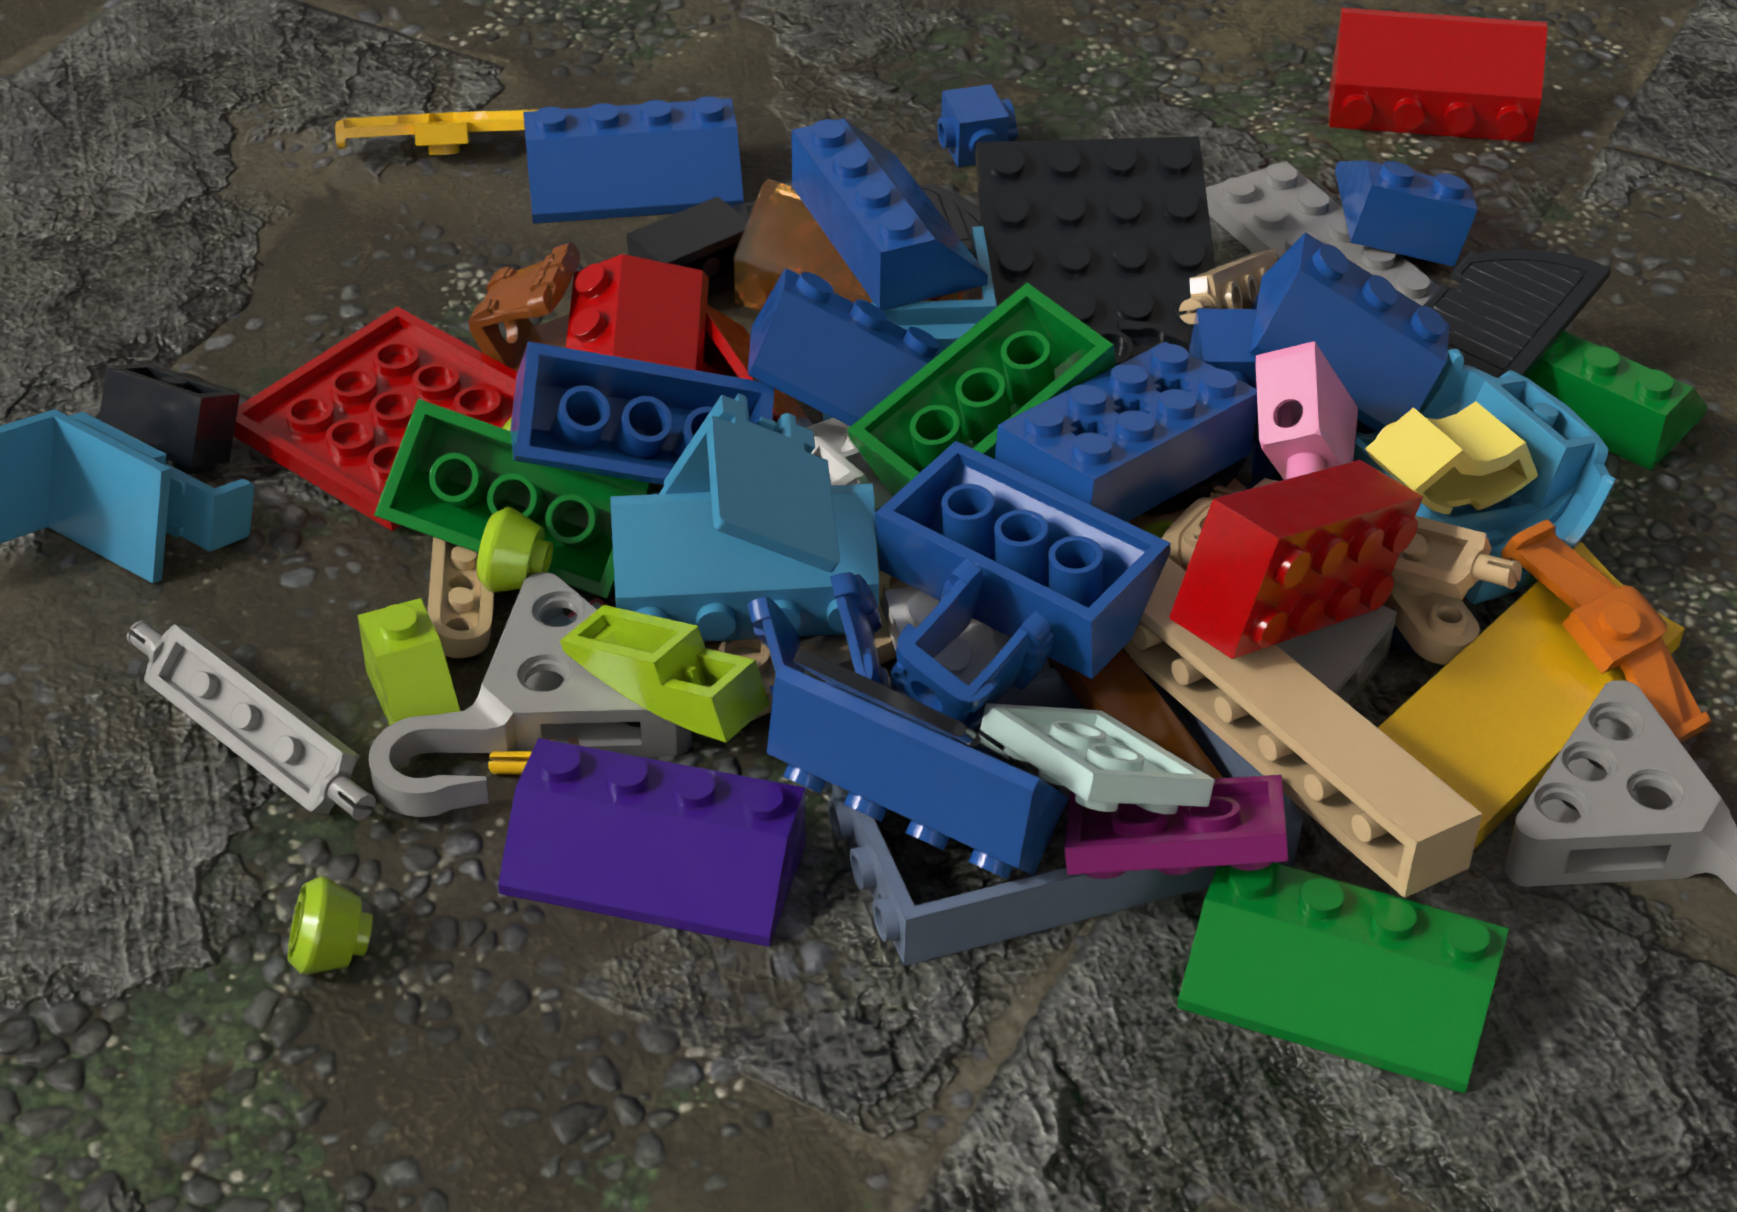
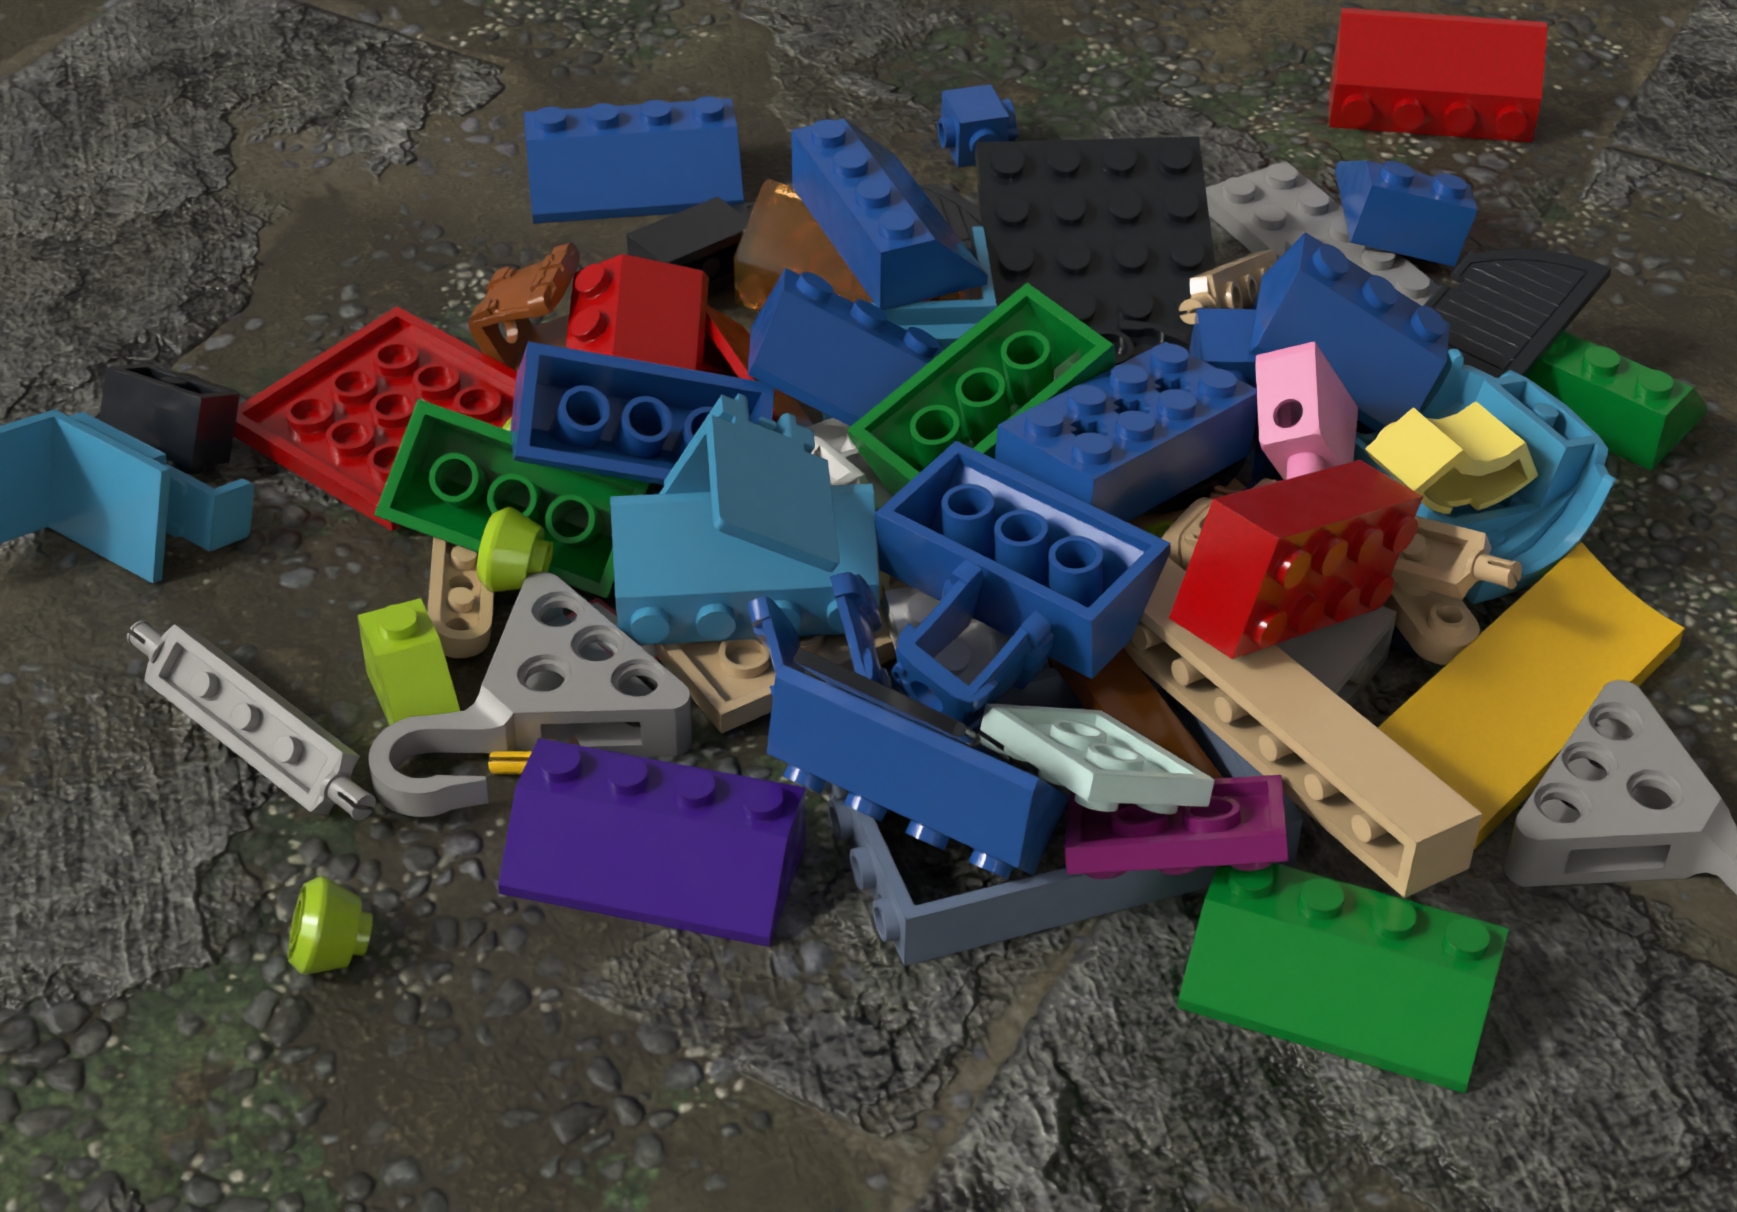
(438, 130): yellow plate -> none
(669, 670): lime slope -> none
(1611, 625): orange plate -> none

